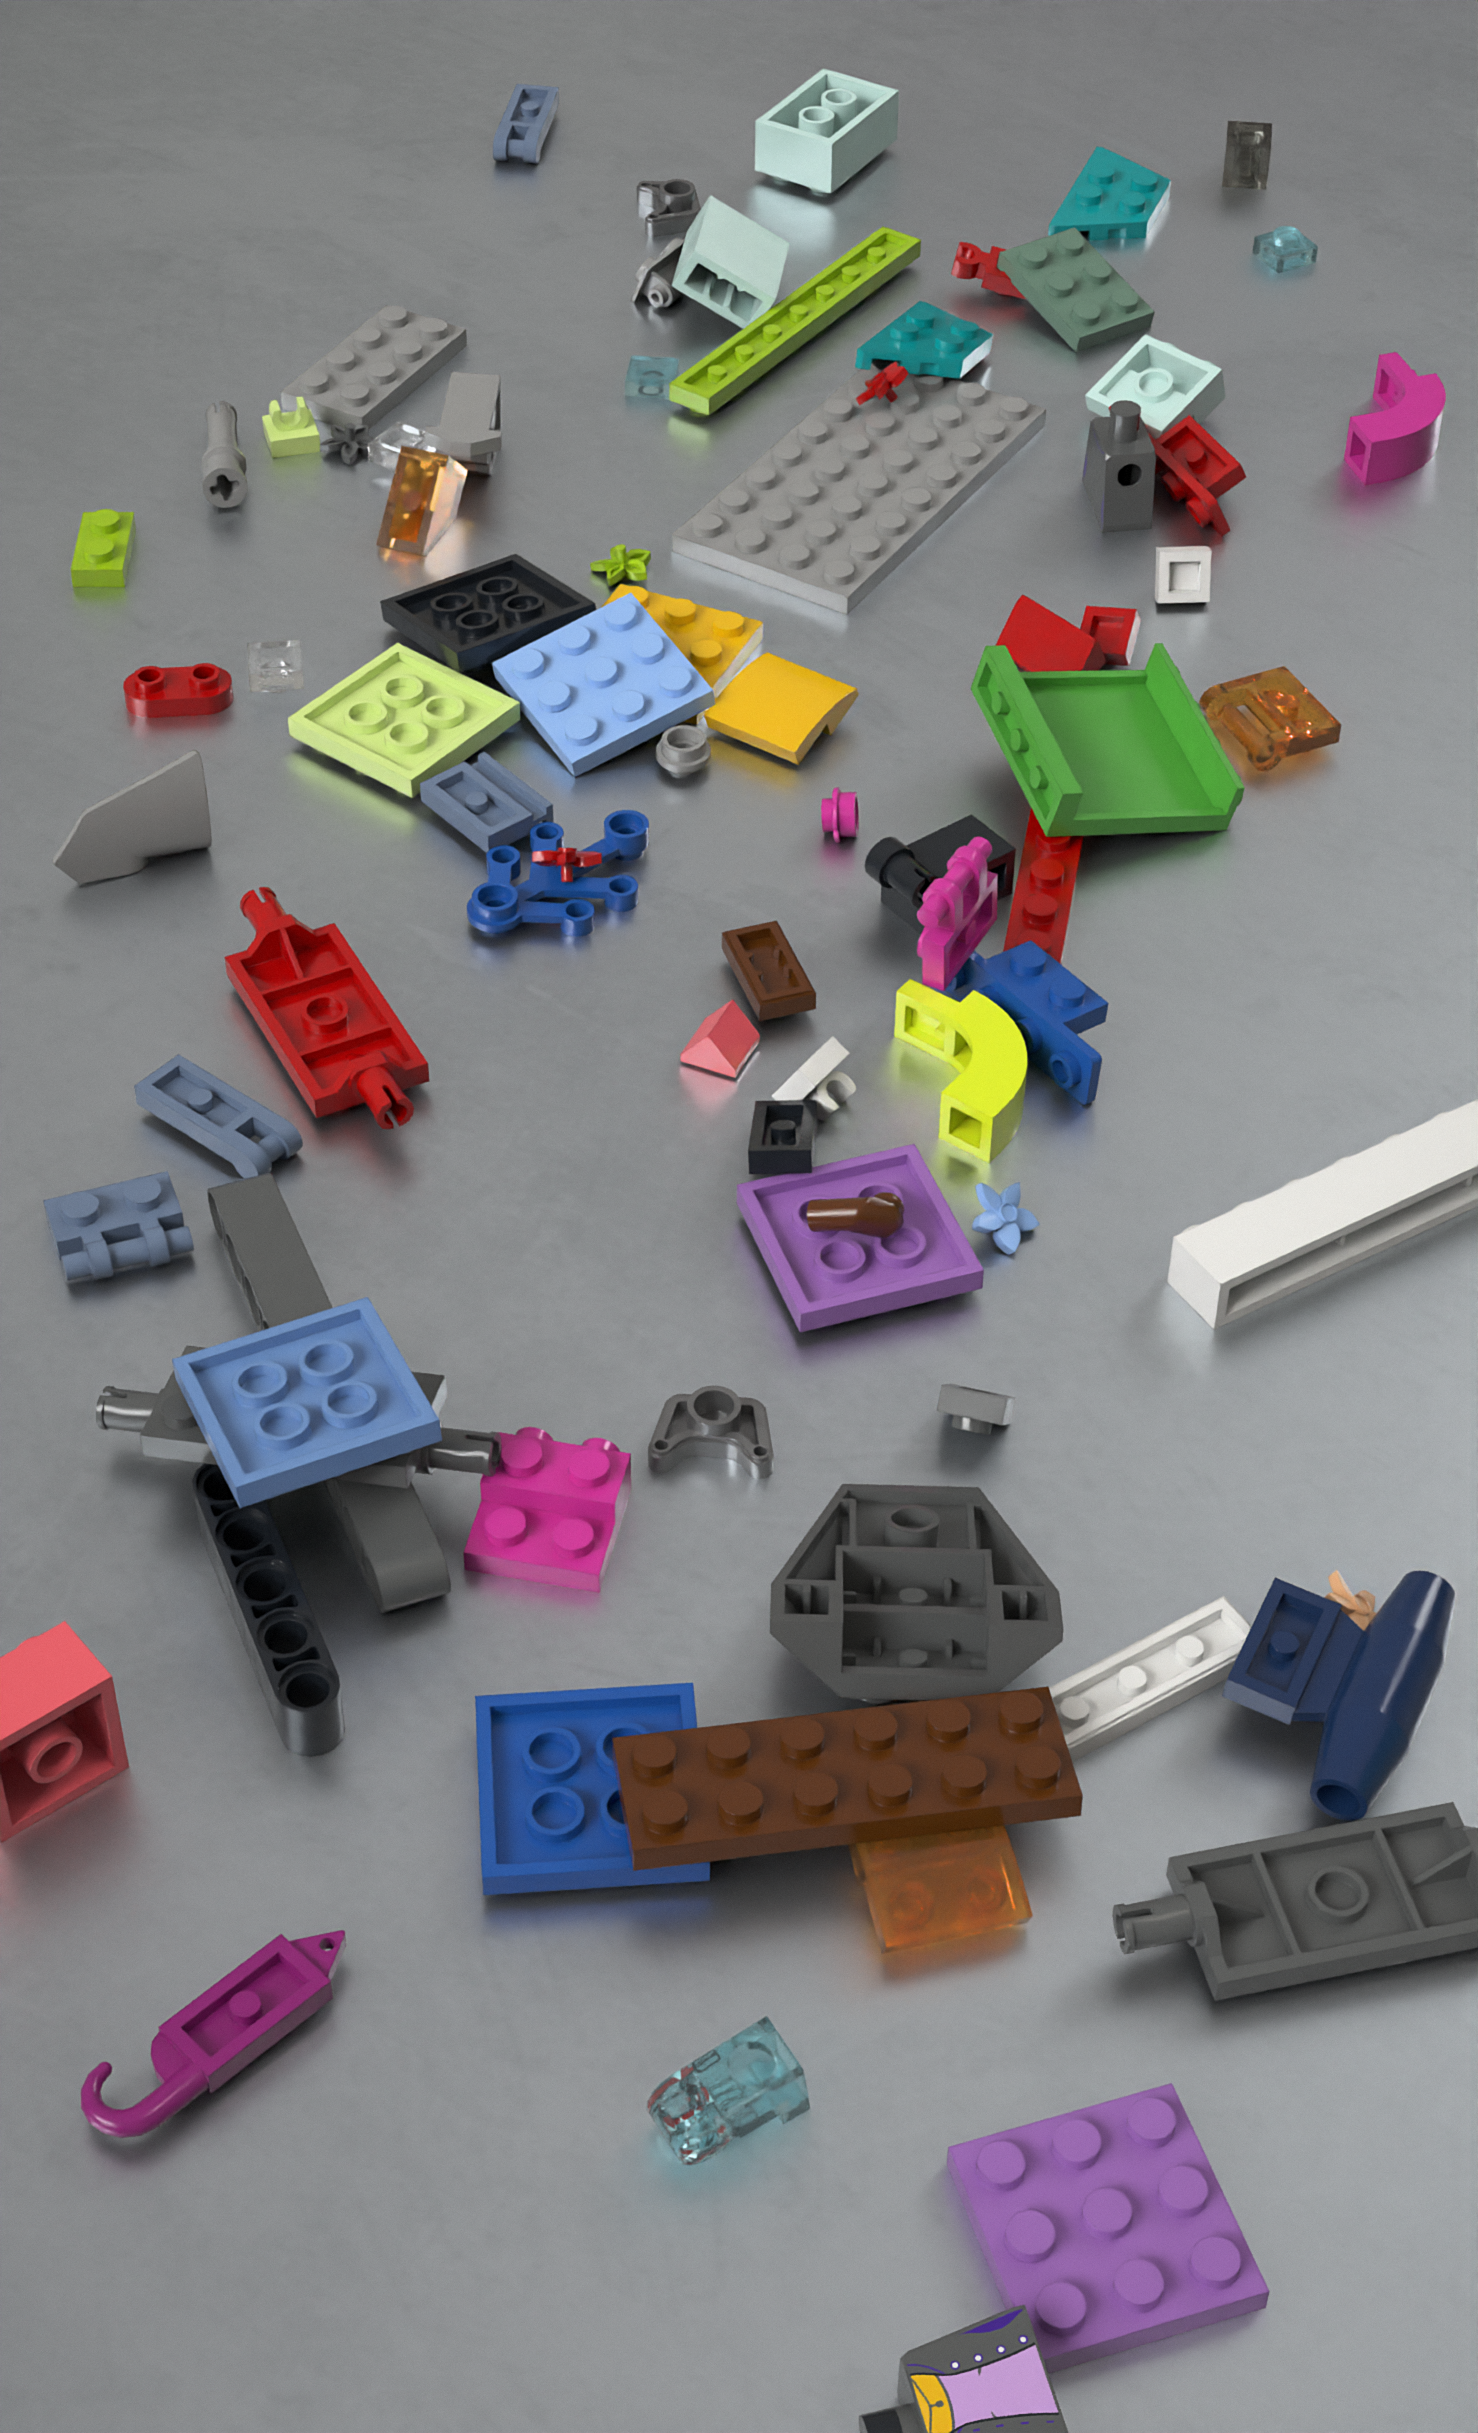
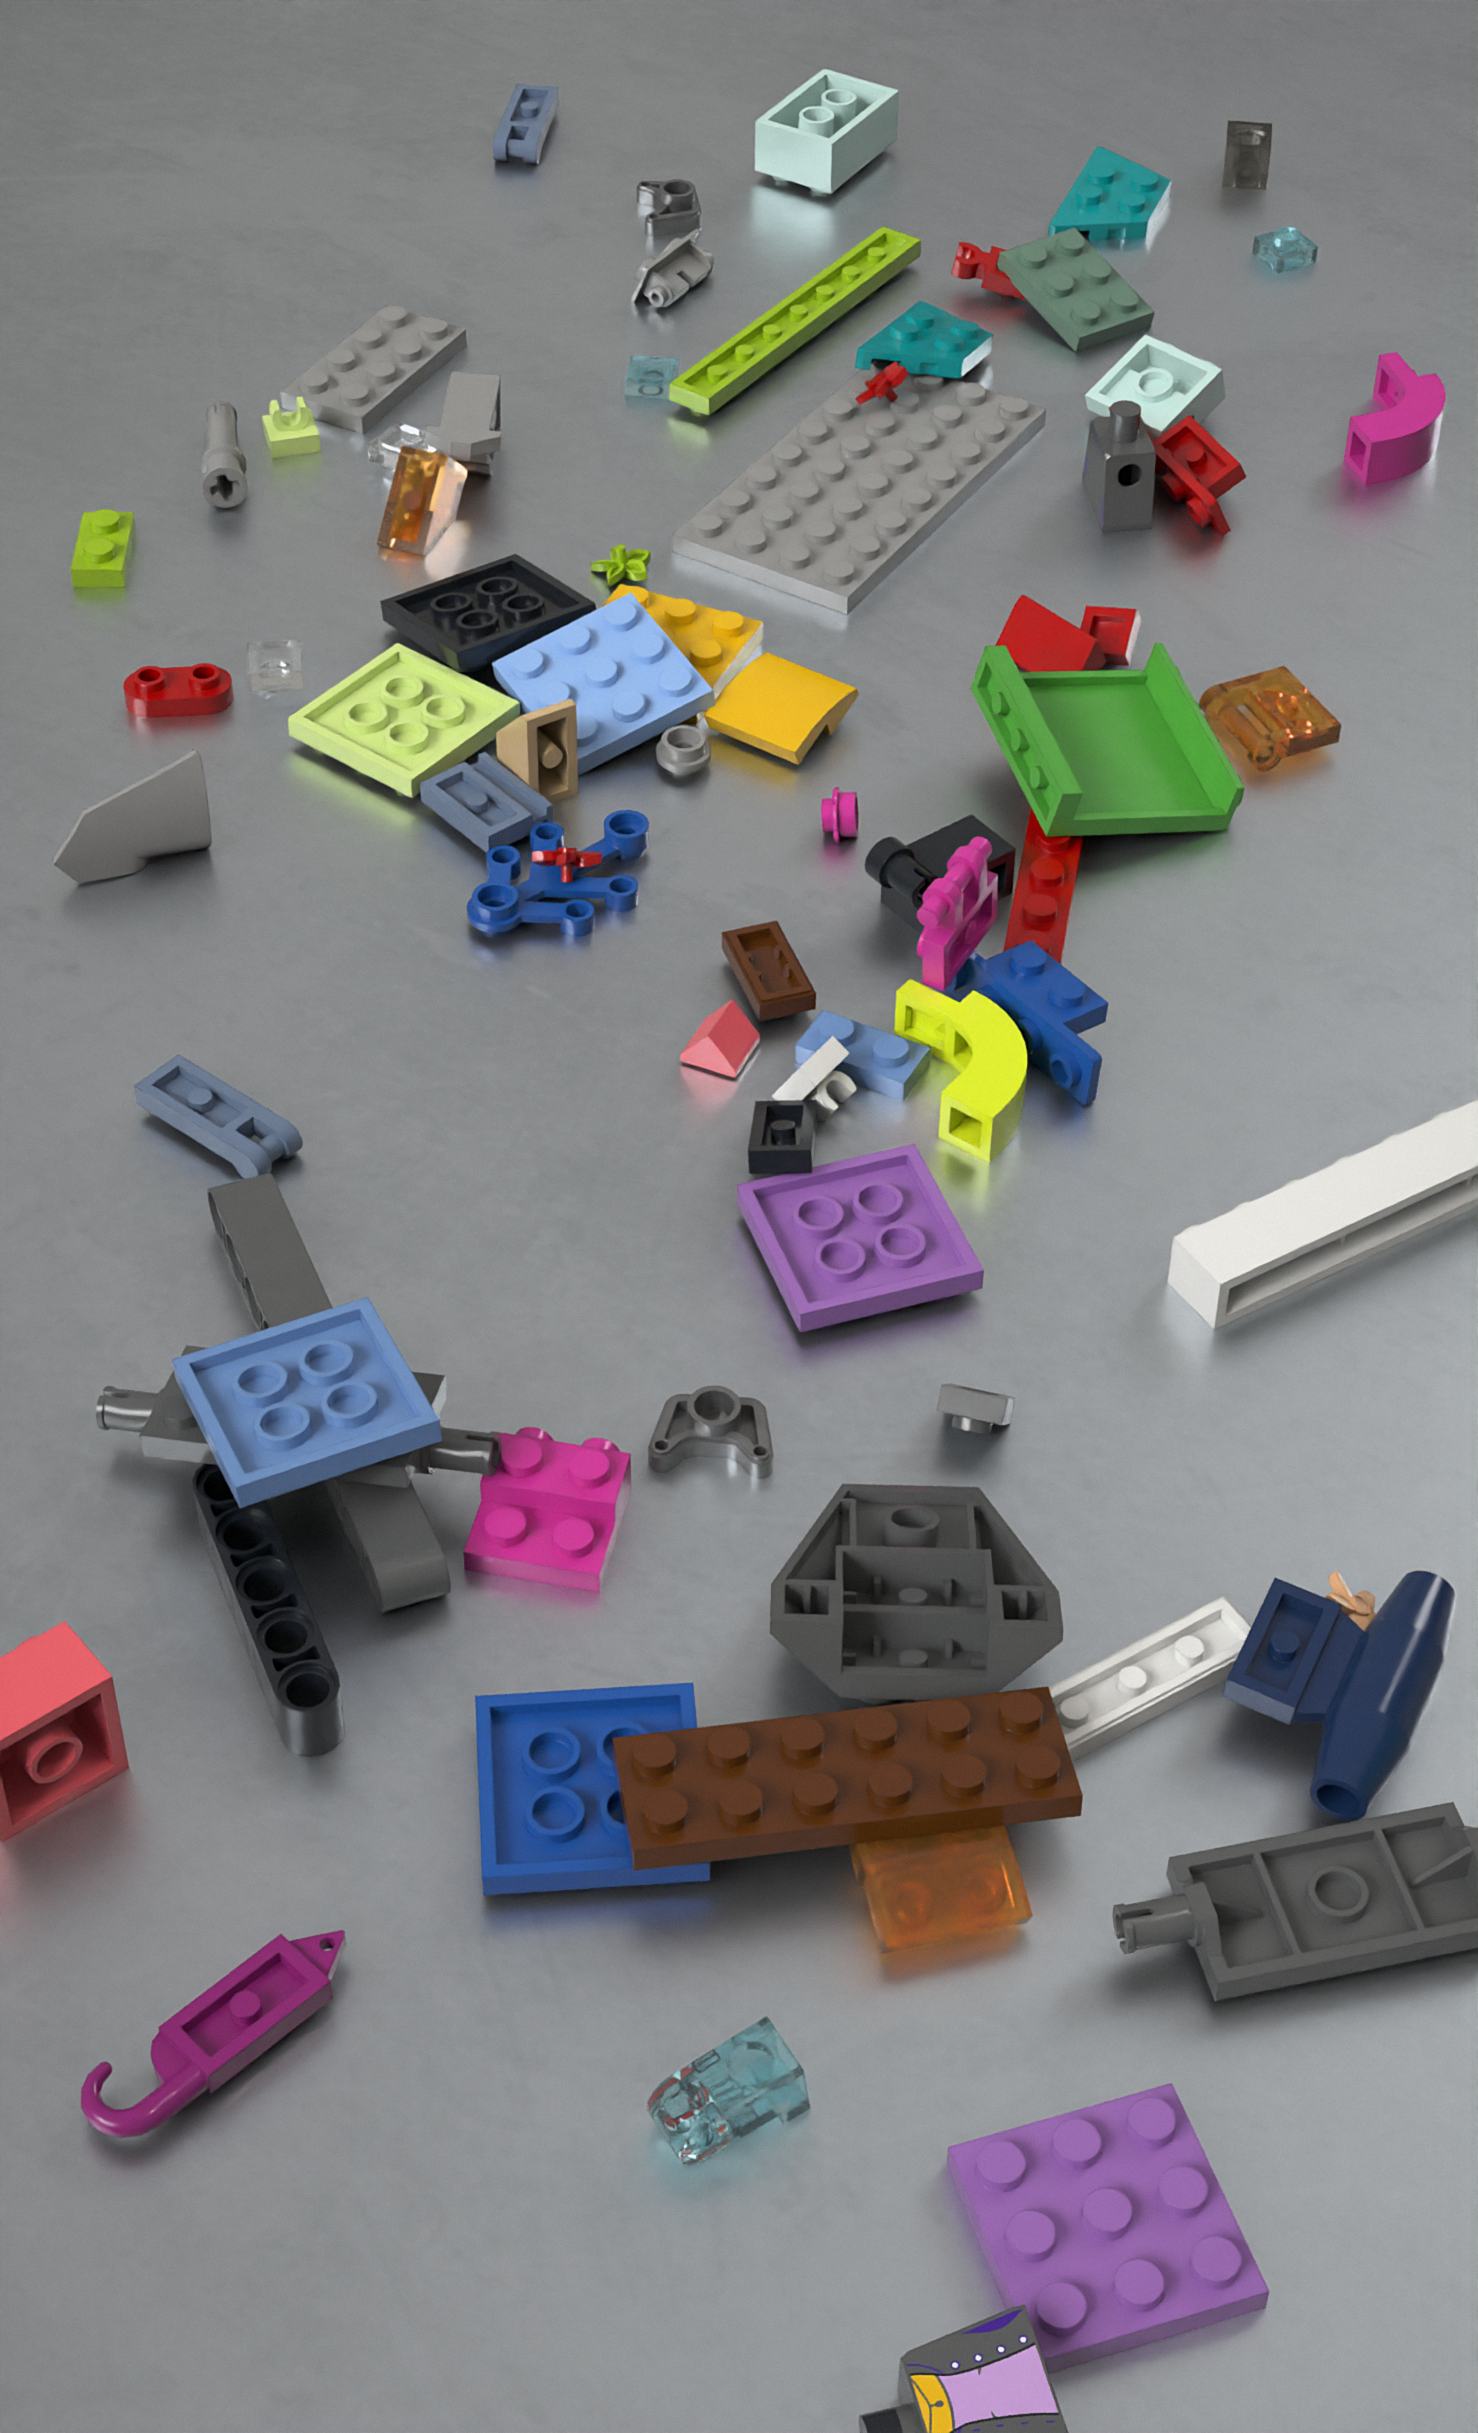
(118, 1226): sand blue plate -> none
(324, 1015): red plate -> none
(351, 441): dark grey plant -> none
(543, 750): none -> tan slope
(730, 263): light aqua brick -> none
(870, 1216): reddish brown arm -> none
(875, 1058): none -> medium blue plate
(1003, 1216): light blue plant -> none
(1183, 574): white tile -> none

